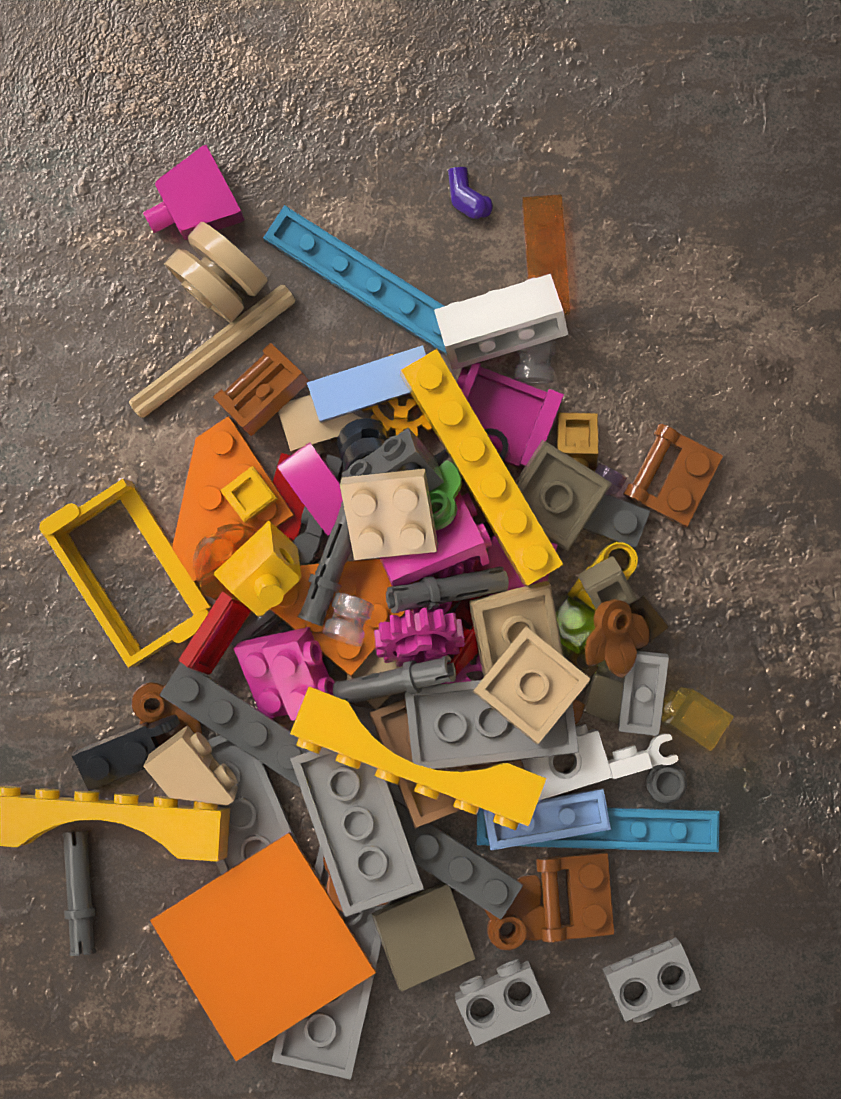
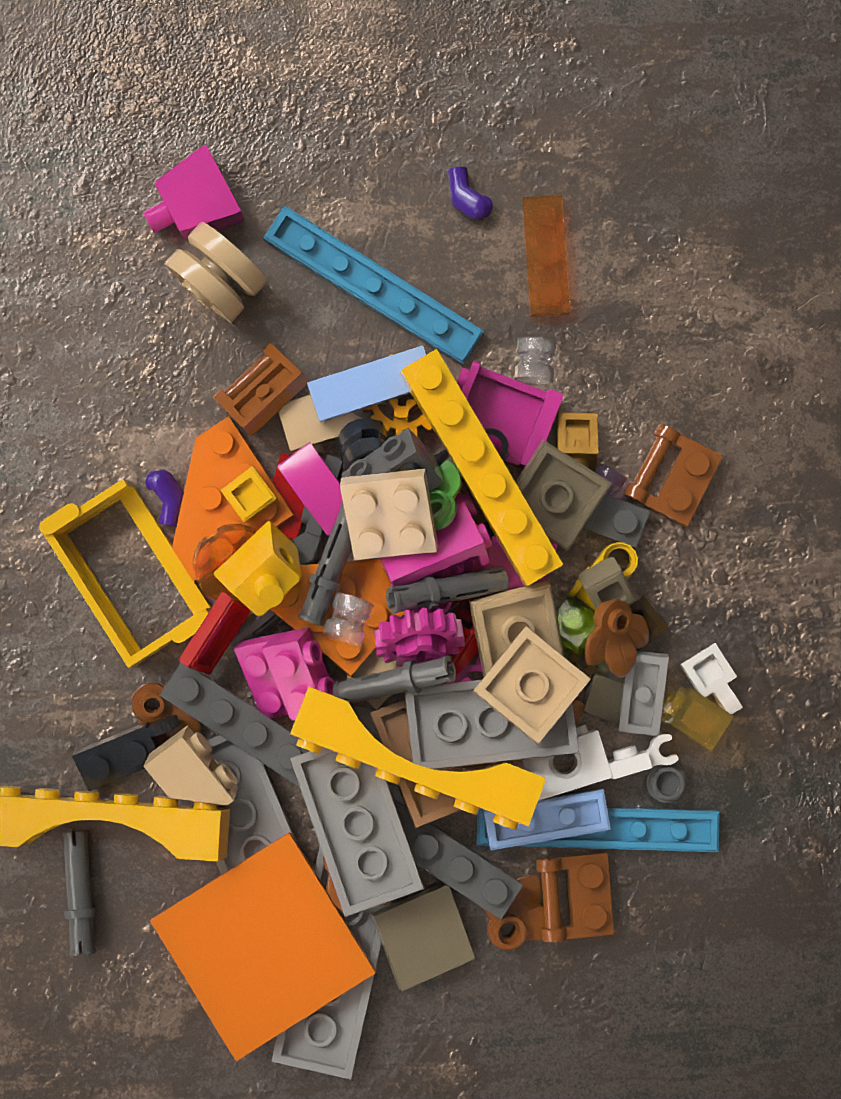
(169, 492): none -> dark purple arm
(212, 351): tan axle -> none
(501, 321): white brick -> none
(506, 1012): light grey brick -> none
(647, 969): light grey brick -> none
(710, 674): none -> white plate

